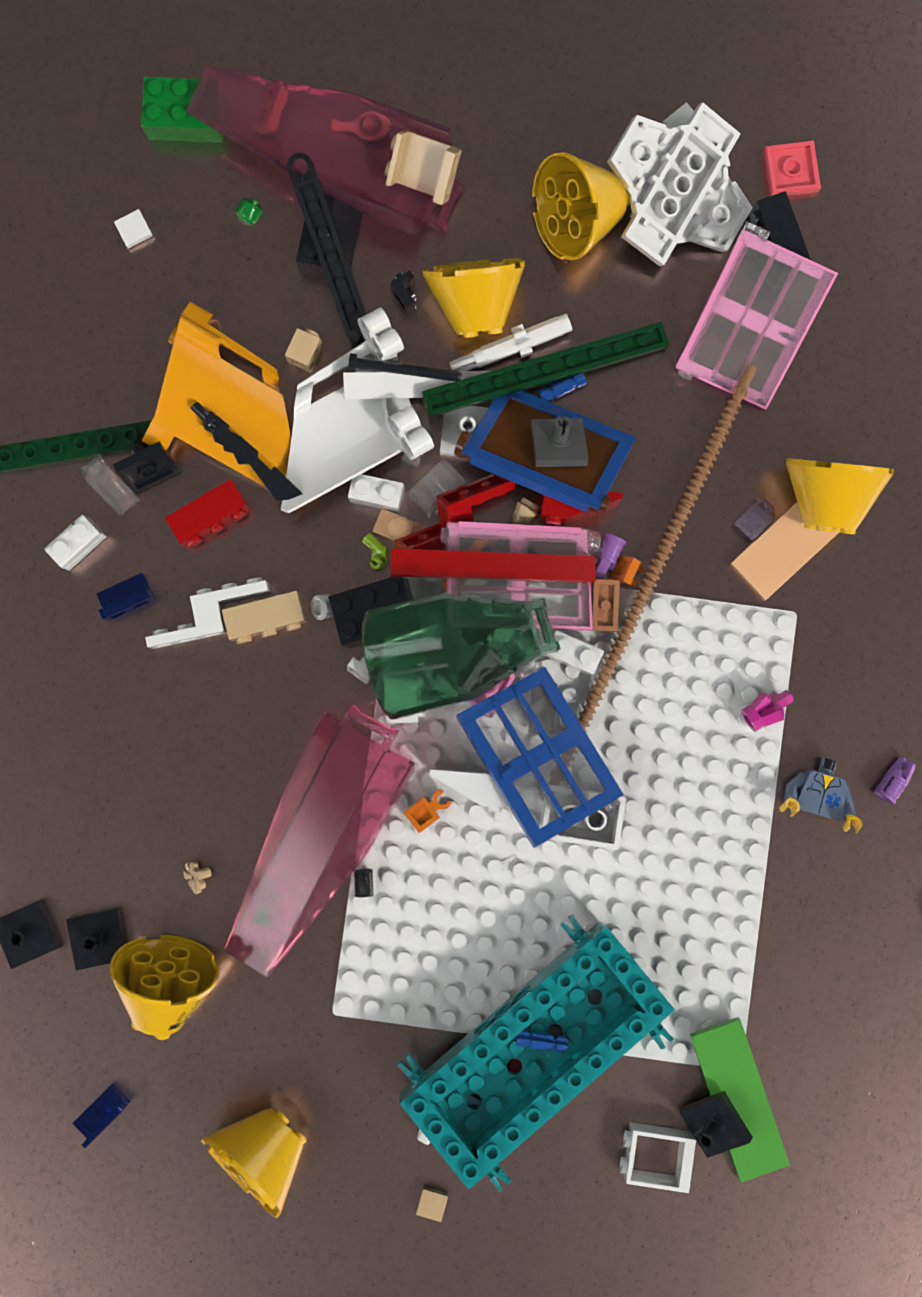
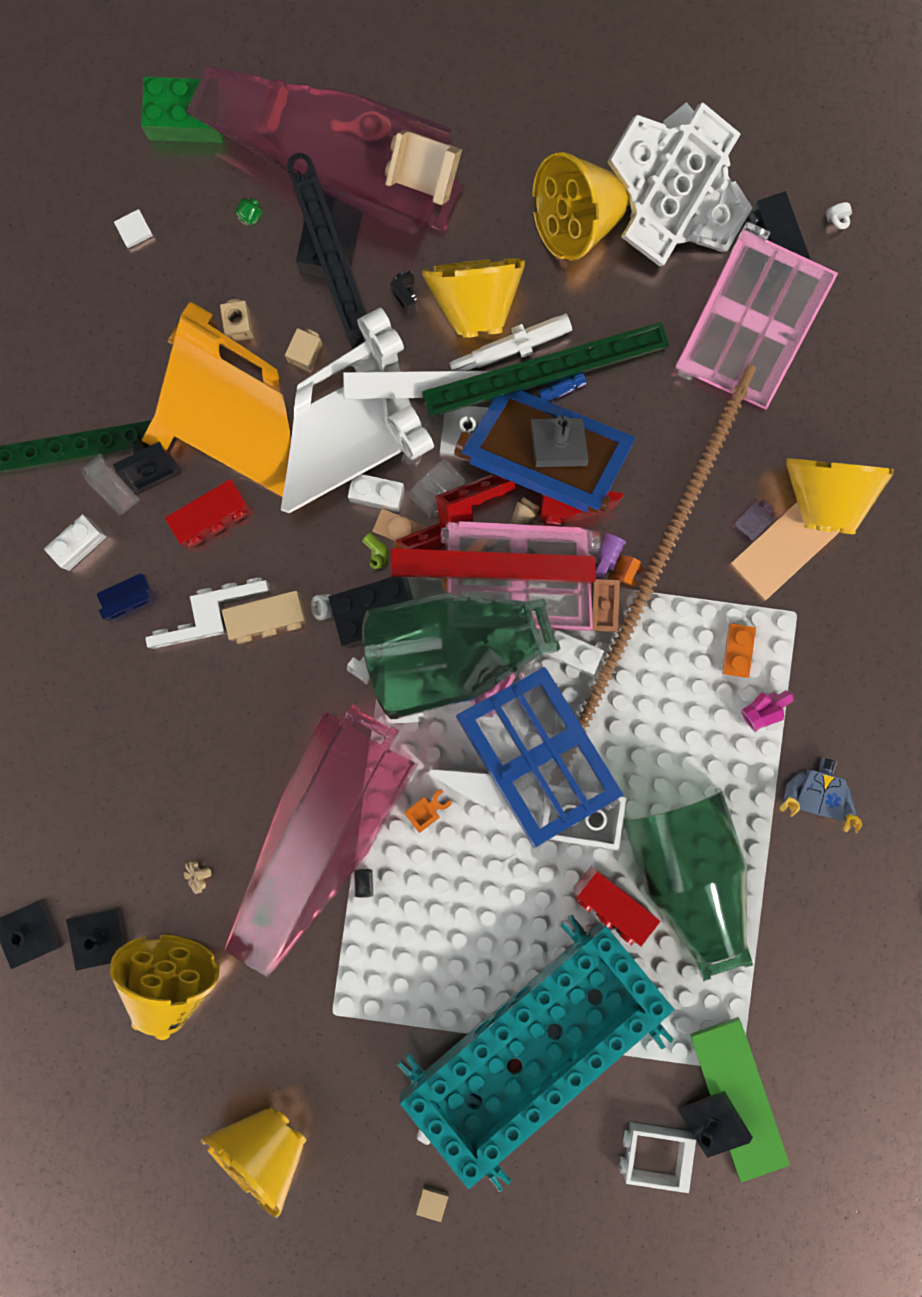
(101, 1113): clear blue panel -> none
(242, 329): none -> tan brick
(244, 453): black sword -> none
(404, 369): black bar -> none
(542, 1041): blue axle -> none
(615, 907): none -> red brick
(697, 879): none -> clear green windscreen
(738, 650): none -> orange plate
(792, 168): coral tile -> none
(839, 212): none -> white tile
(895, 780): medium lavender hinge -> none

